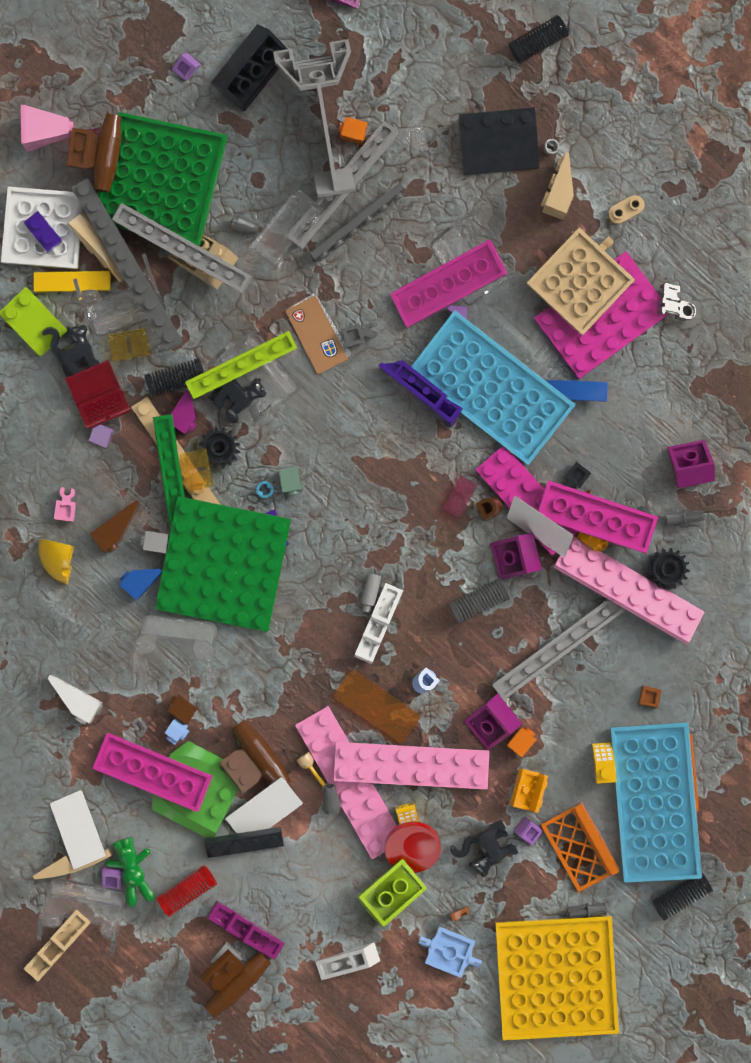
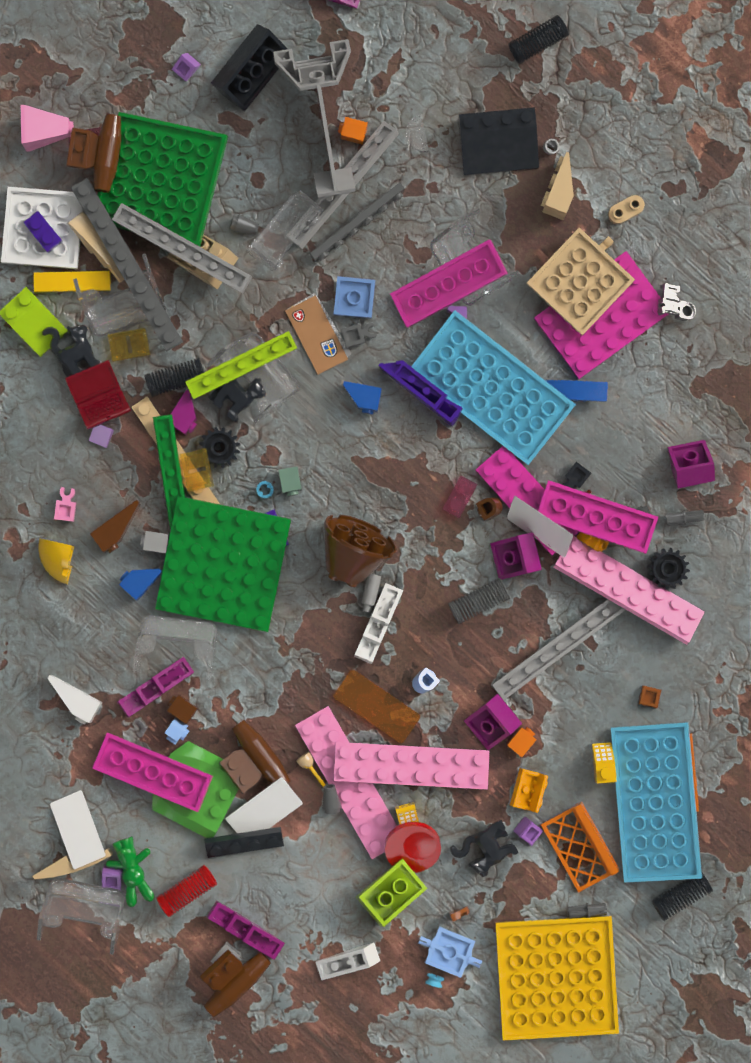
(57, 945): tan slope -> none
(155, 687): none -> magenta slope
(354, 297): none -> medium blue plate
(354, 549): none -> reddish brown cone
(364, 396): none -> blue slope
(434, 981): none -> medium azure bush

